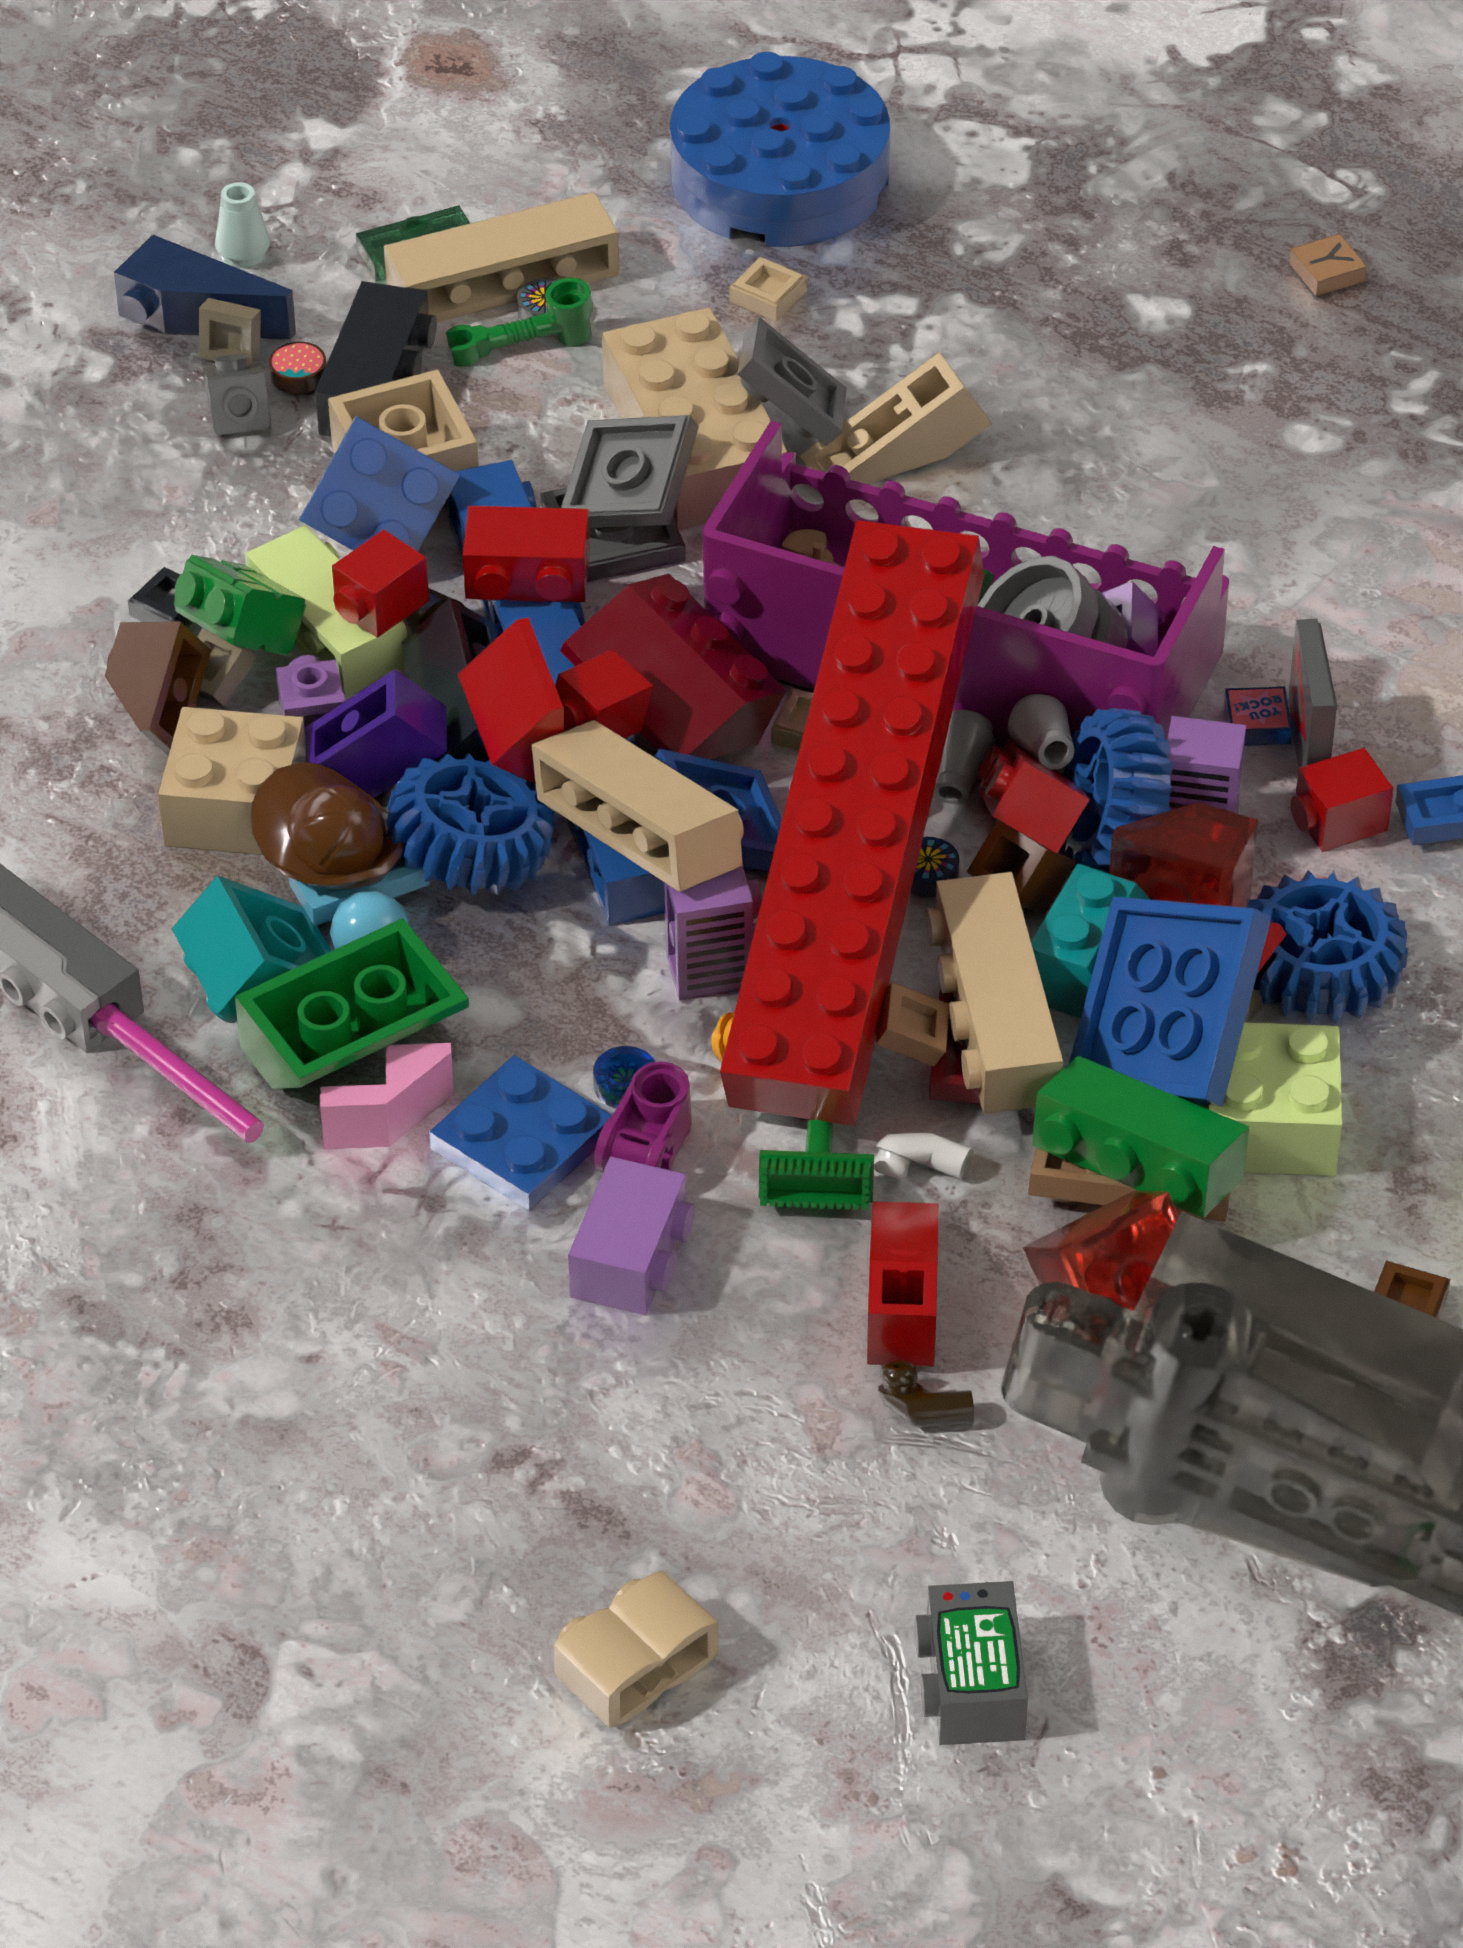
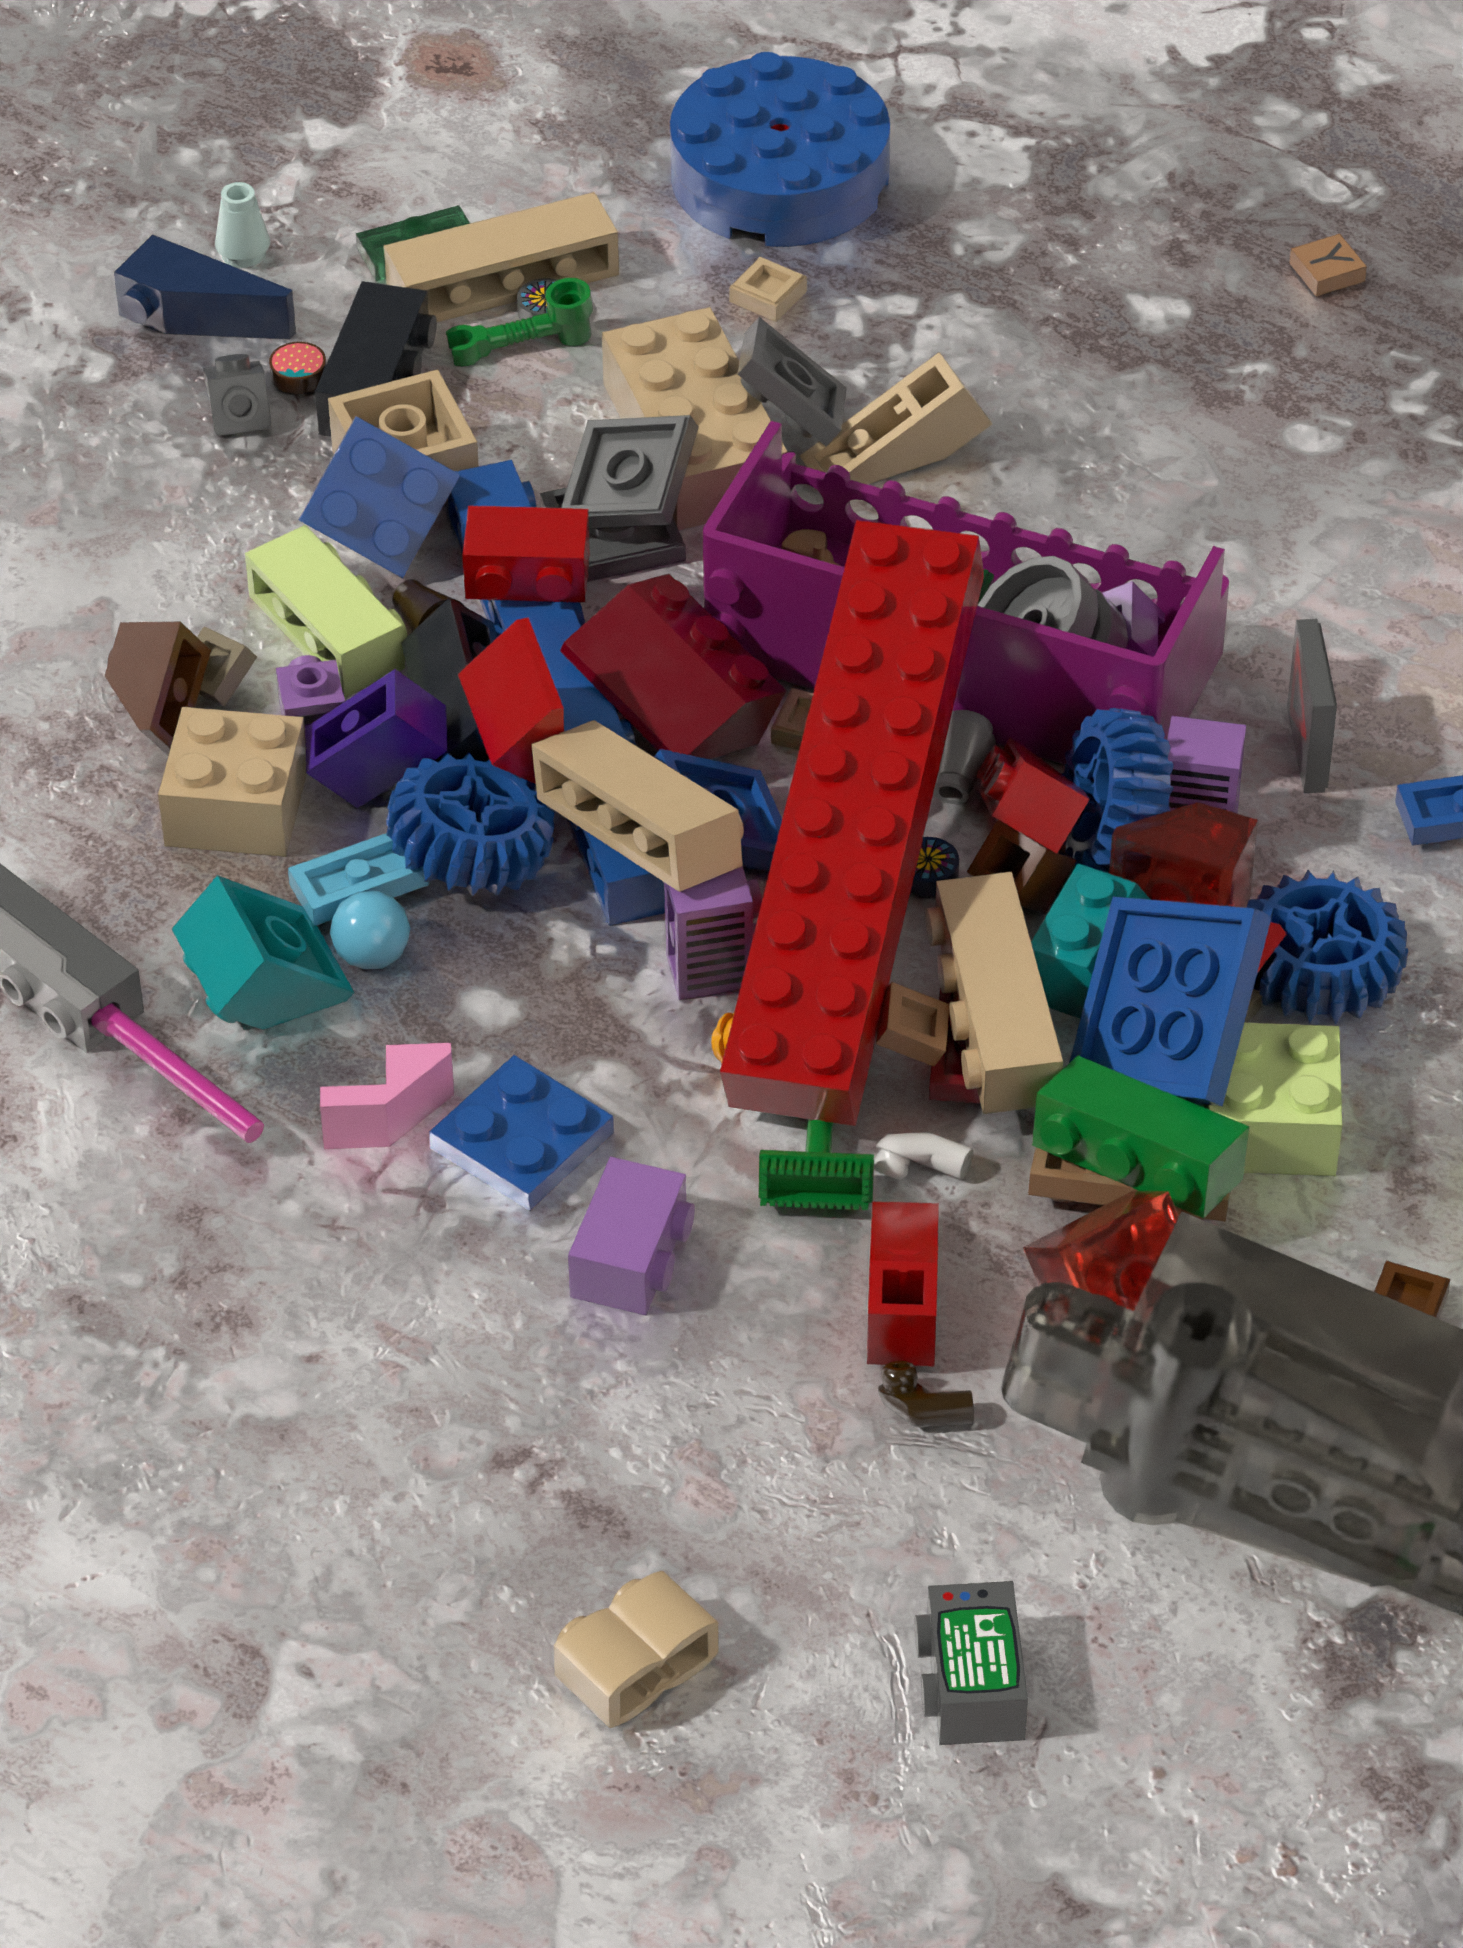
(156, 600): black tile -> none
(228, 330): dark tan plate -> none
(239, 605): green brick -> none
(322, 828): reddish brown hat -> none
(344, 1006): green slope -> none
(380, 583): red brick -> none
(606, 692): red brick -> none
(615, 1071): clear blue tile -> none
(649, 1119): magenta piece -> none
(1042, 730): light grey cone -> none
(1262, 711): tile -> none
(1342, 799): red brick -> none

